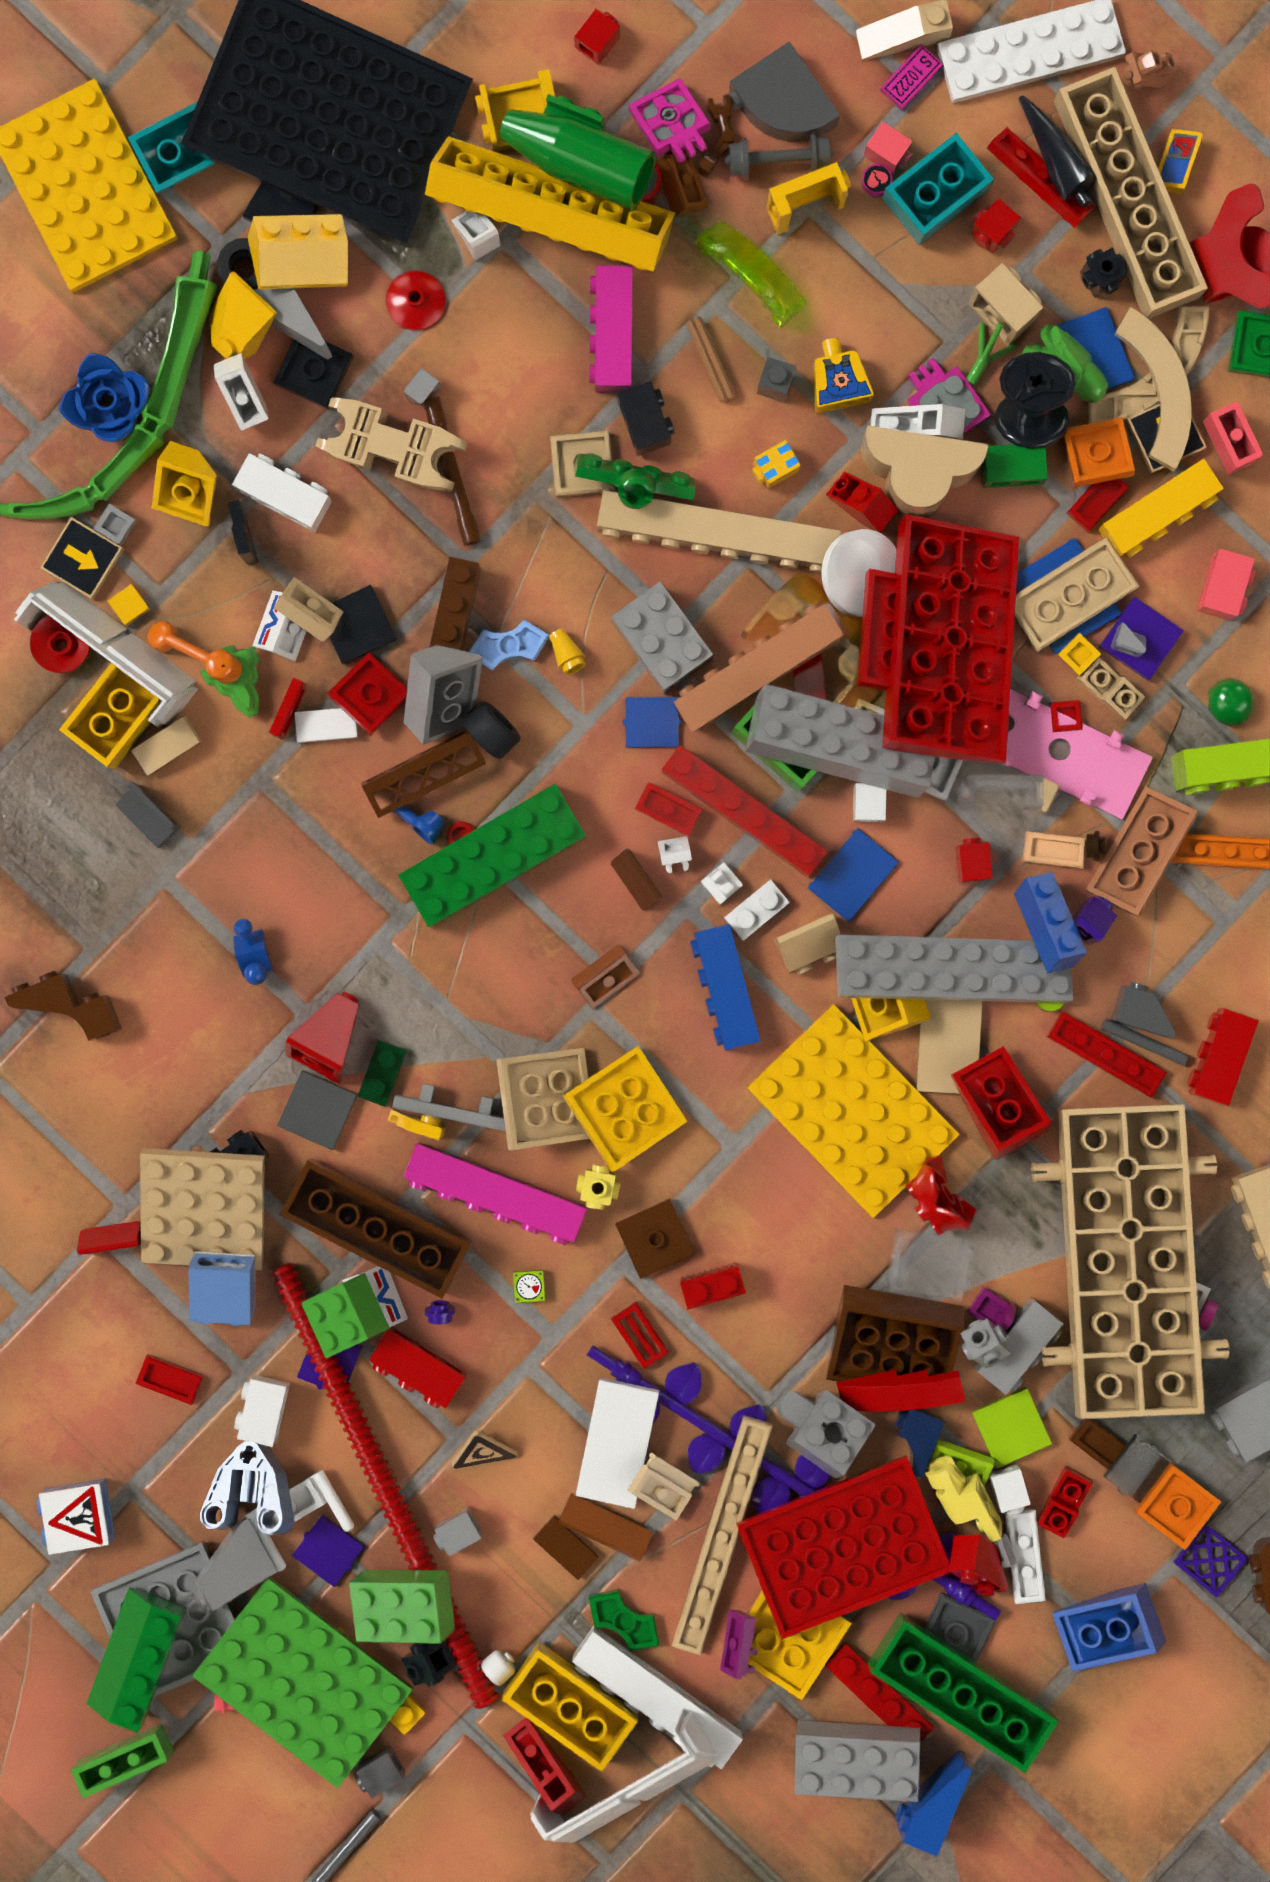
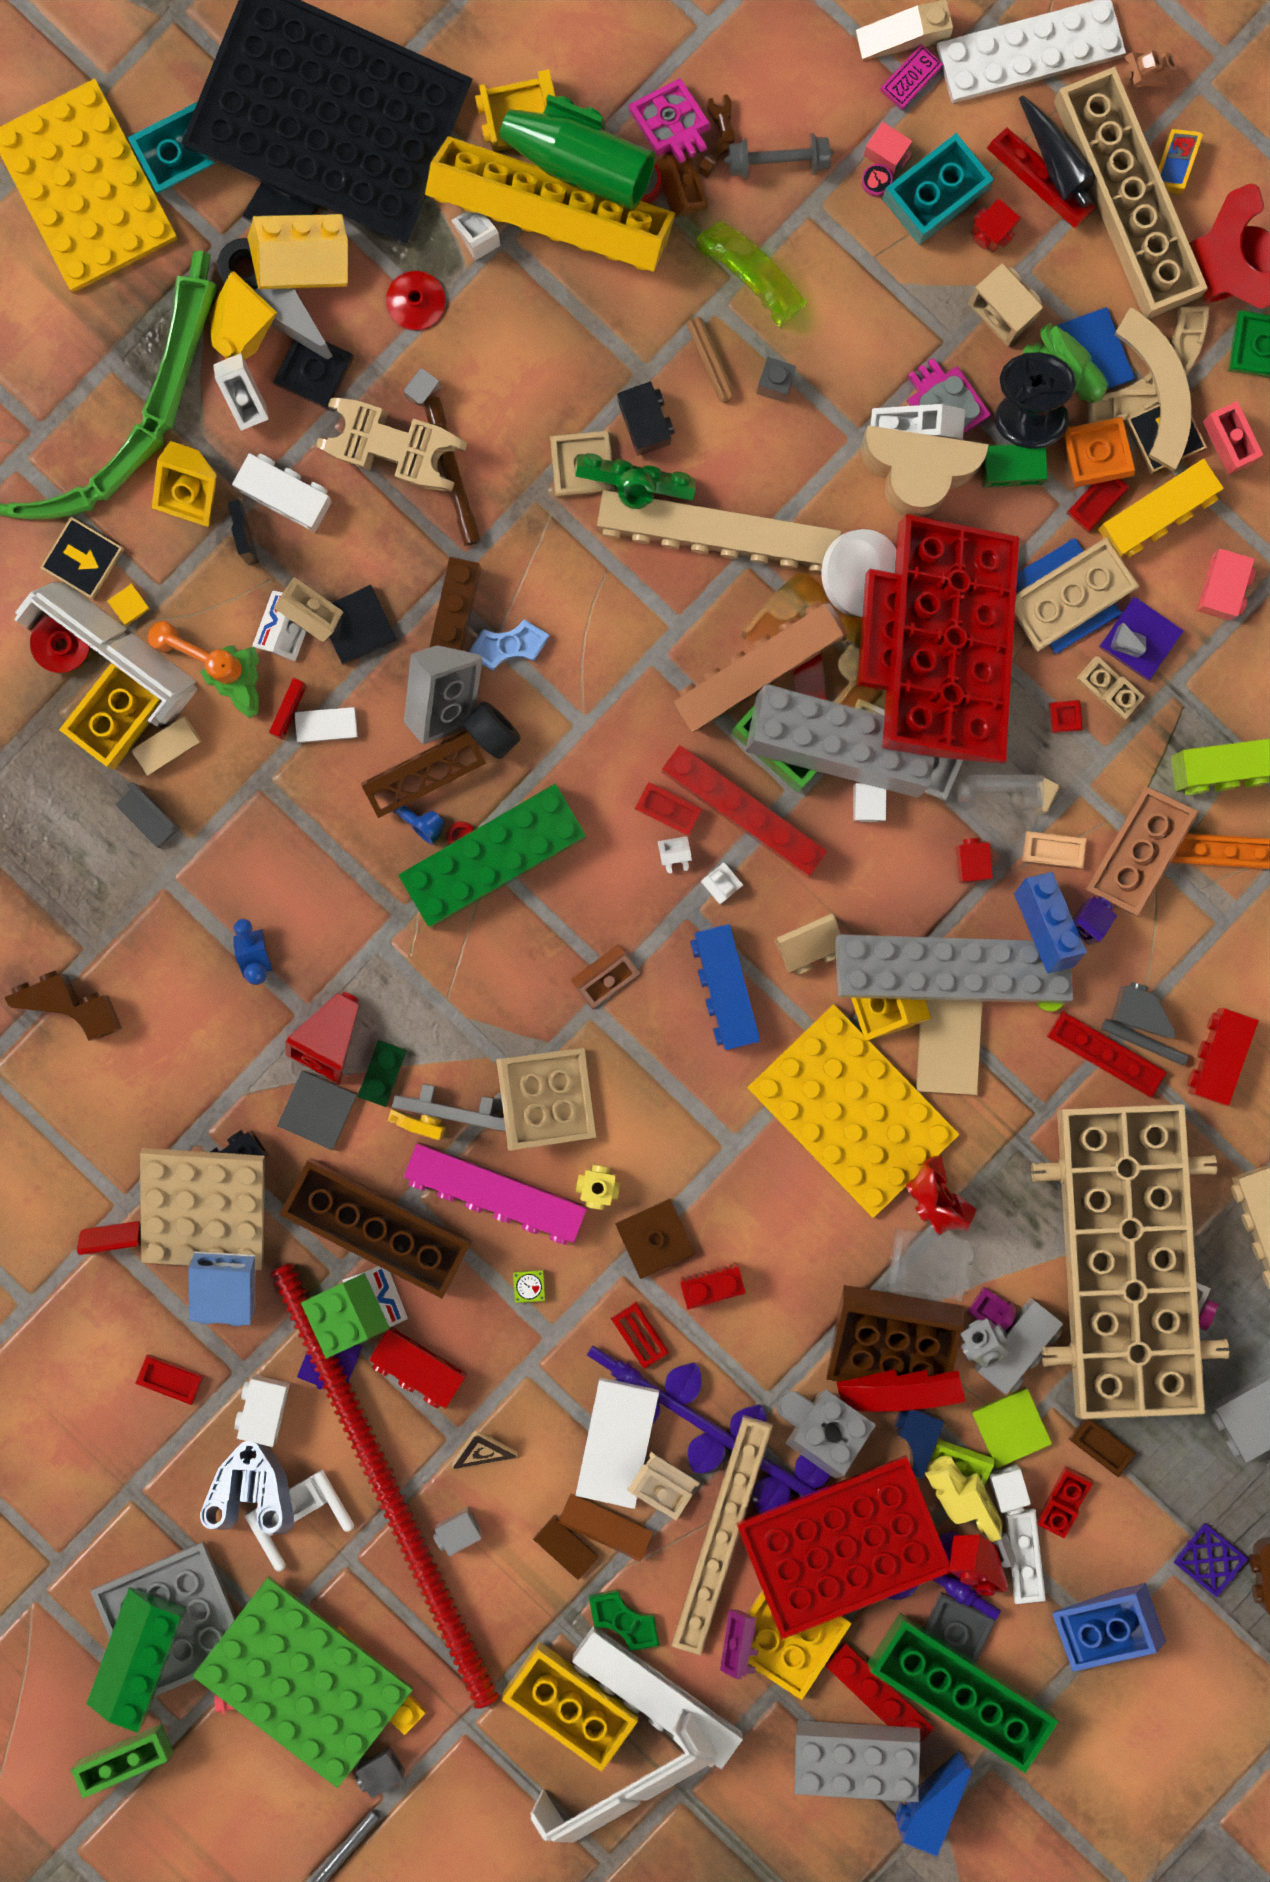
(76, 1516): piece -> none
(98, 378): blue brick -> none
(115, 524): light grey plate -> none
(233, 1568): light grey slope -> none
(328, 1550): dark purple piece -> none
(369, 694): red tile -> none
(402, 1606): bright green brick -> none
(428, 1663): black brick -> none
(439, 1312): dark purple plate -> none
(498, 1667): white piece -> none
(544, 1767): red slope -> none
(567, 653): yellow cone -> none
(597, 35): red brick -> none
(613, 329): dark pink brick -> none
(624, 1108): yellow plate -> none
(636, 879): reddish brown slope -> none
(651, 722): blue piece -> none
(662, 637): light grey brick -> none
(756, 910): white plate -> none
(775, 465): yellow brick -> none
(783, 97): dark grey brick -> none
(804, 190): yellow panel -> none
(839, 379): torso -> none
(853, 875): blue piece -> none
(862, 501): red slope -> none
(983, 353): bright green plant -> none
(1001, 1103): red slope -> none
(1079, 653): yellow plate -> none
(1095, 845): dark brown plate -> none
(1096, 278): black brick -> none
(1098, 767): bright pink piece -> none
(1137, 1468): clear smoke piece -> none
(1177, 1506): orange plate -> none
(1230, 701): green hair -> none

